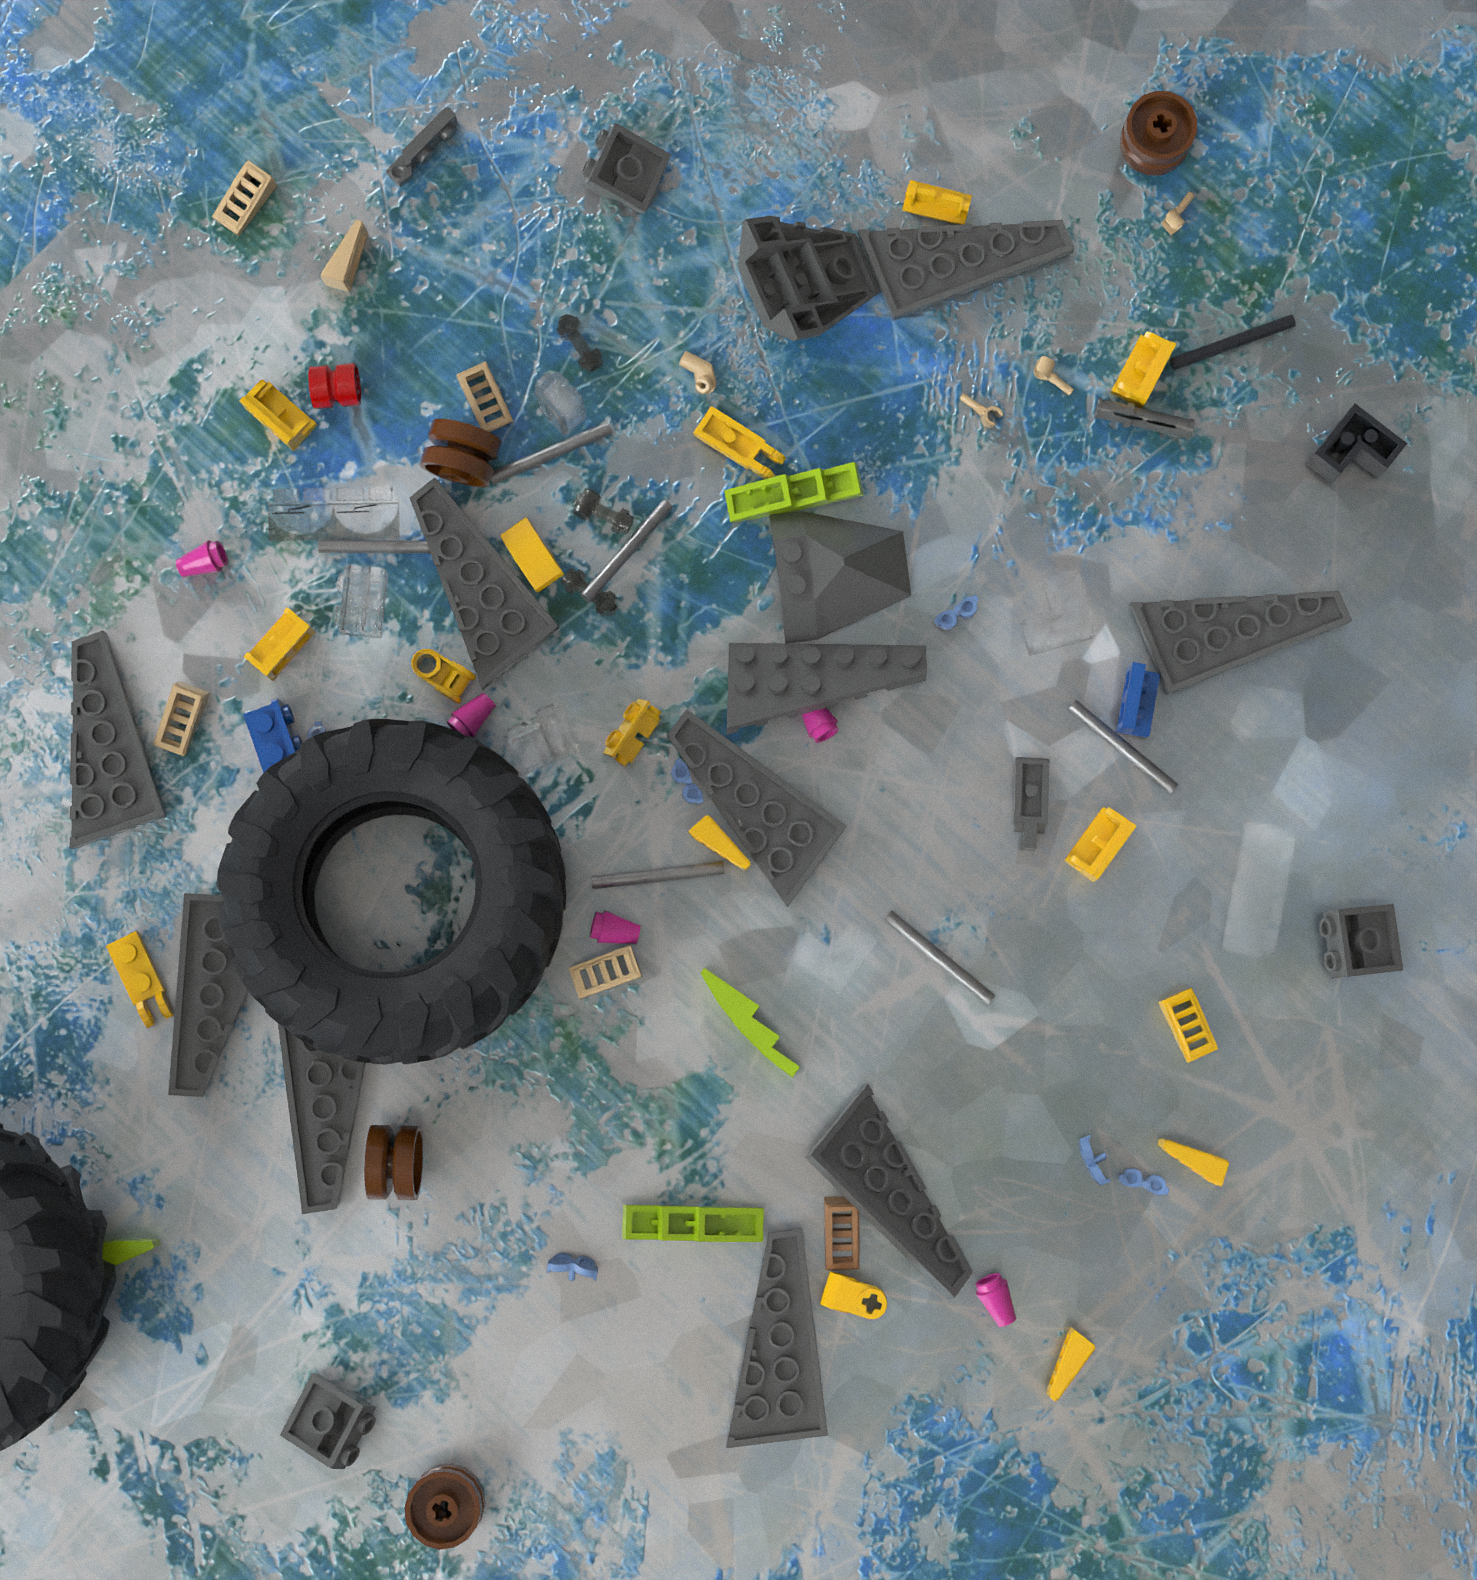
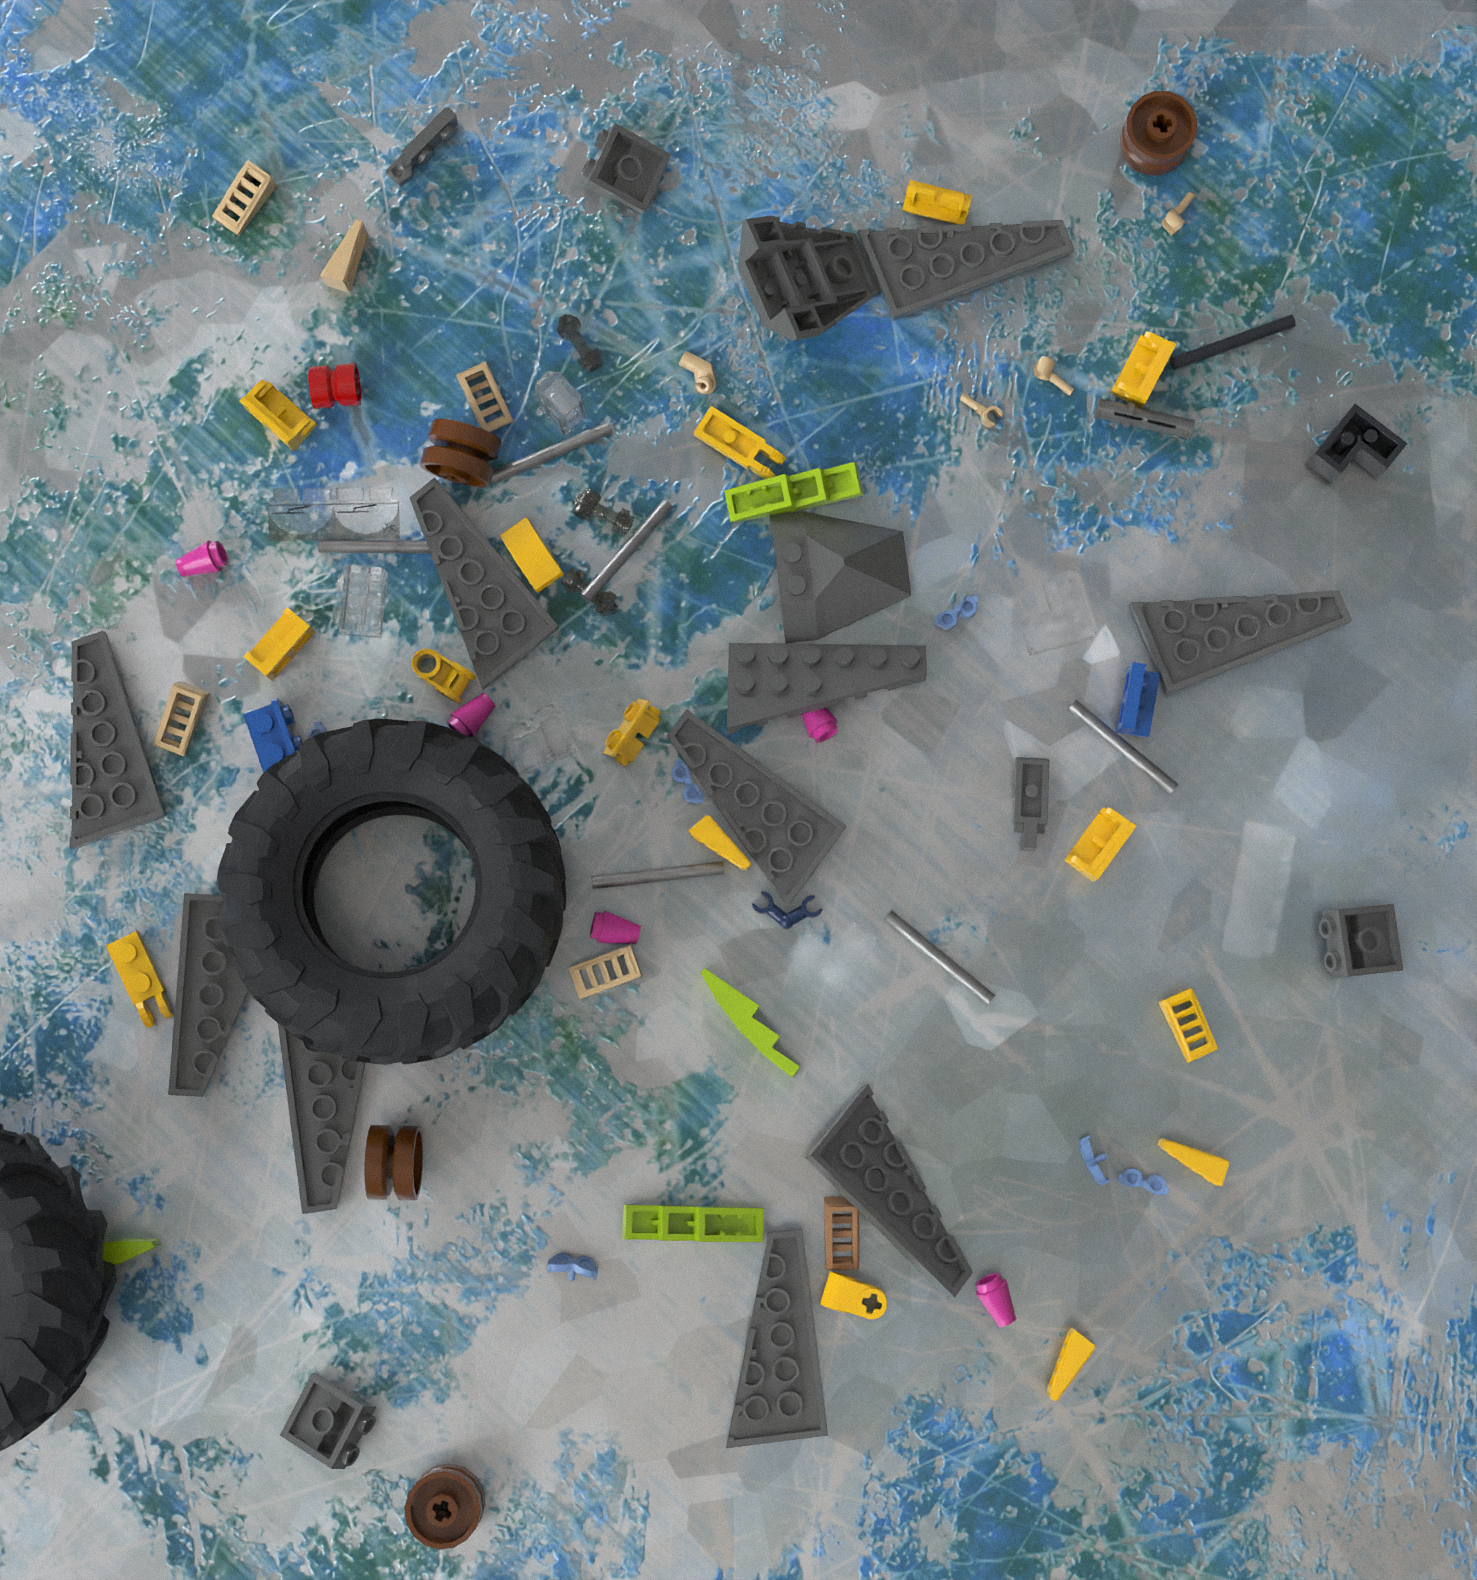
(784, 919): none -> dark blue arm

